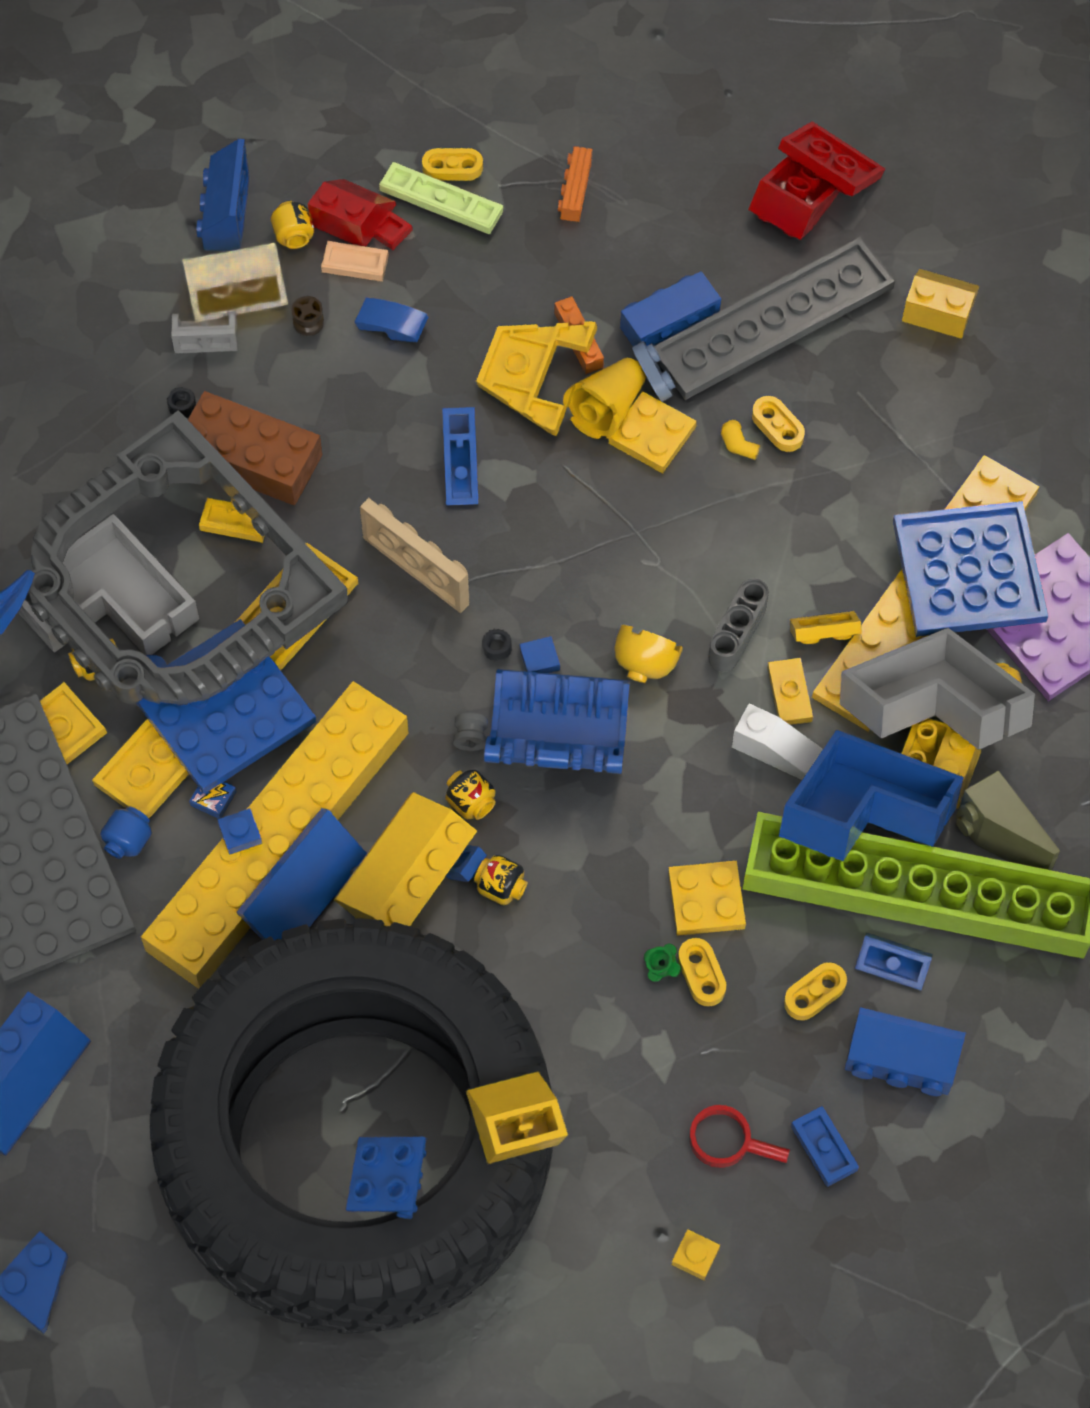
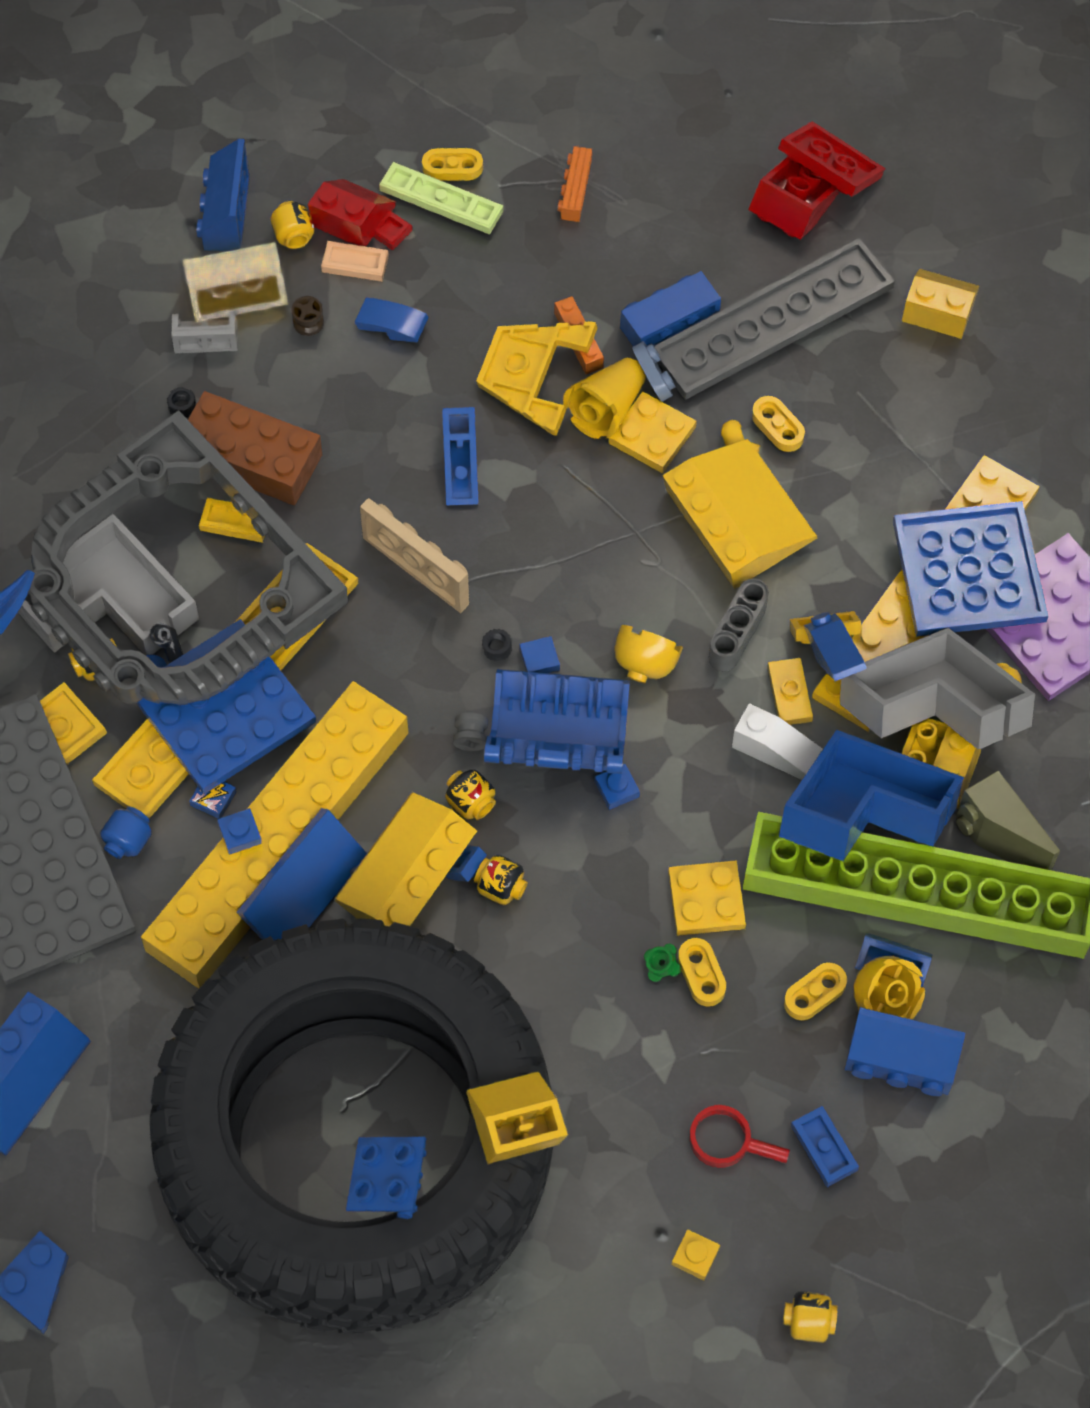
(168, 639): none -> black arm
(617, 788): none -> blue plate
(738, 510): none -> yellow slope
(810, 1317): none -> yellow head
(834, 646): none -> blue slope
(890, 987): none -> yellow cylinder

